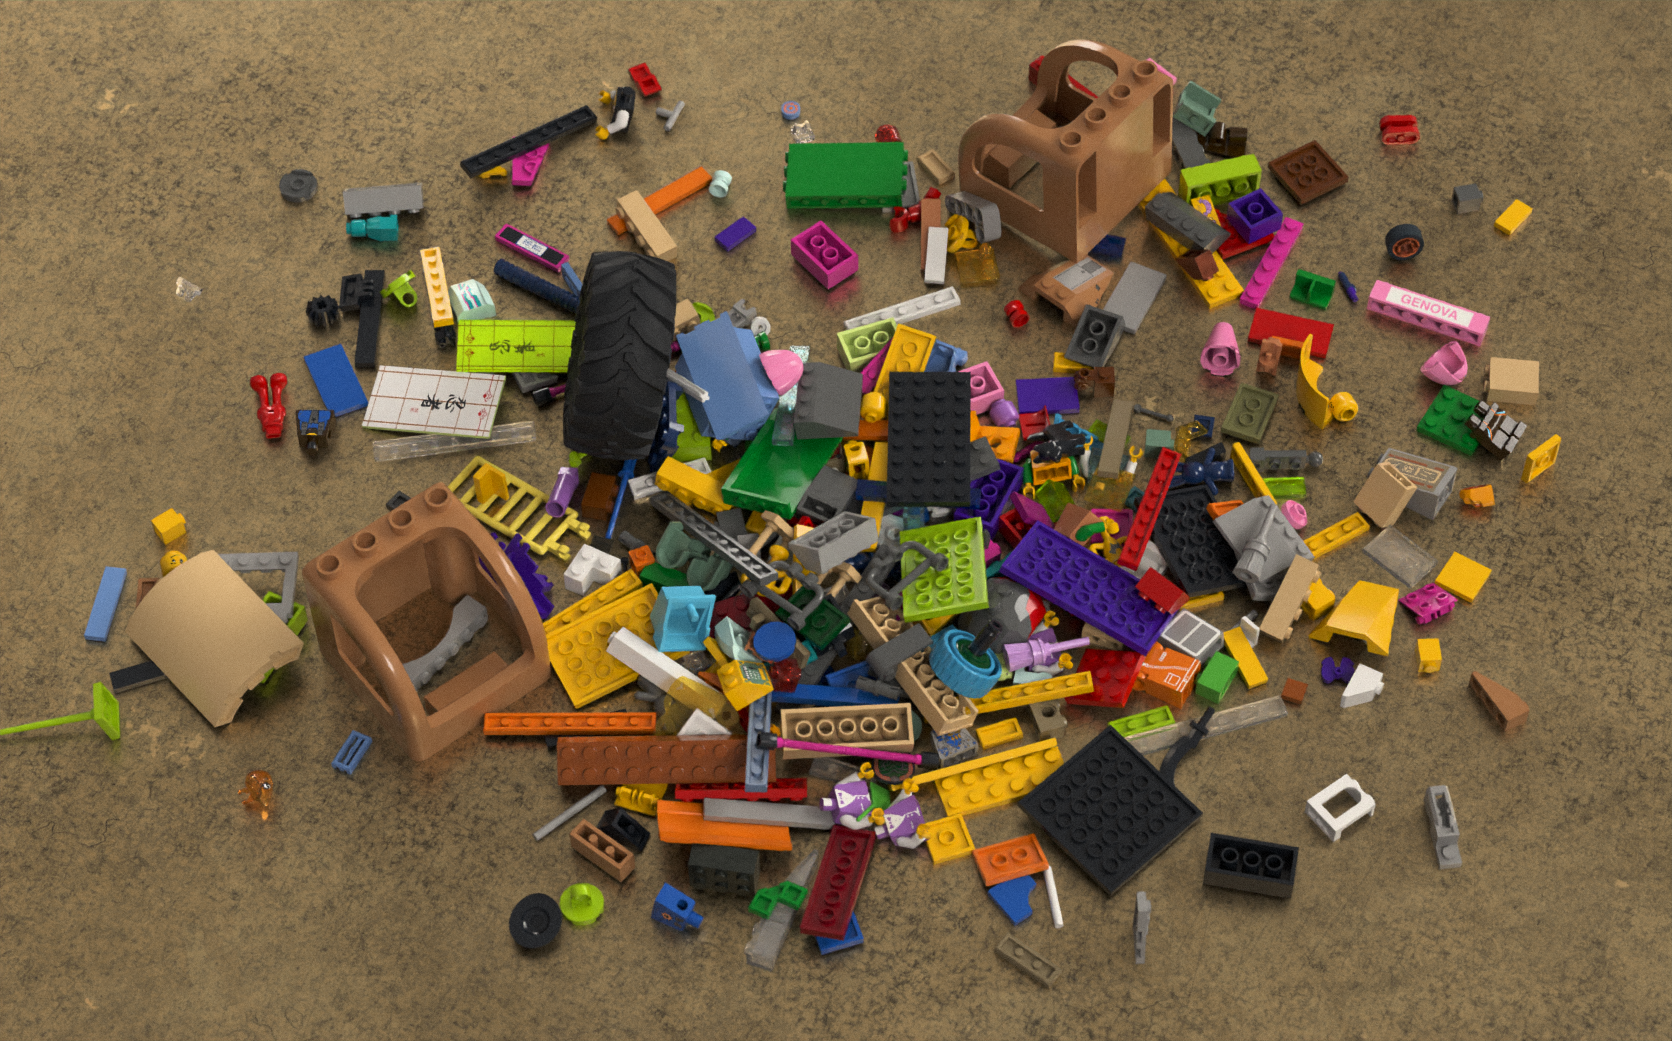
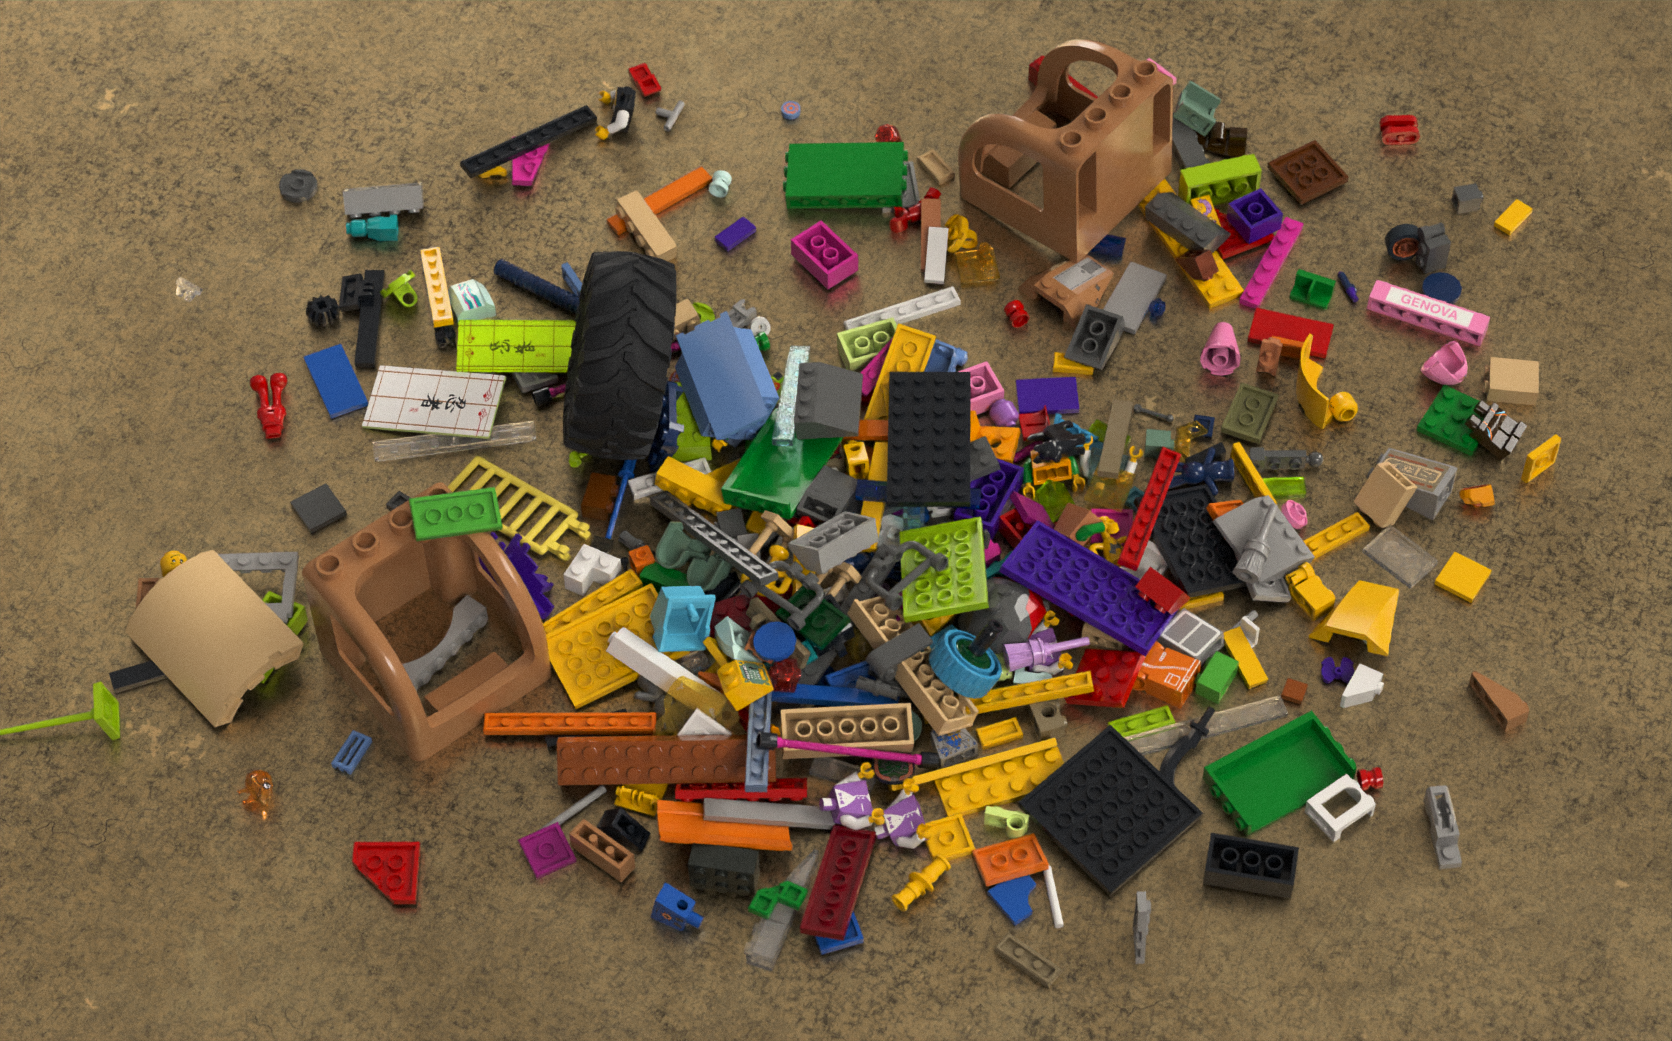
(105, 604): medium blue tile -> none
(169, 526): yellow brick -> none
(315, 429): torso -> none
(318, 508): none -> dark grey tile
(390, 868): none -> red plate
(455, 514): none -> bright green tile
(490, 482): yellow panel -> none
(531, 247): tile -> none
(535, 920): black hat -> none
(547, 850): none -> magenta tile
(562, 491): medium lavender piece -> none
(582, 904): lime tile -> none
(688, 387): white axle -> none
(782, 368): bright pink hair -> none
(802, 132): clear tile -> none
(873, 407): yellow head -> none
(879, 799): bright green piece -> none
(920, 881): none -> yellow piece
(977, 210): light grey beam -> none
(1007, 819): none -> yellowish green plate
(1101, 379): reddish brown brick -> none
(1157, 307): none -> clear blue plate
(1277, 773): none -> green panel
(1289, 599): tan brick -> none
(1371, 778): none -> red wheel
(1428, 655): yellow brick -> none
(1429, 603): dark pink hinge -> none
(1432, 248): none -> dark grey hinge
(1442, 287): none -> dark blue tile

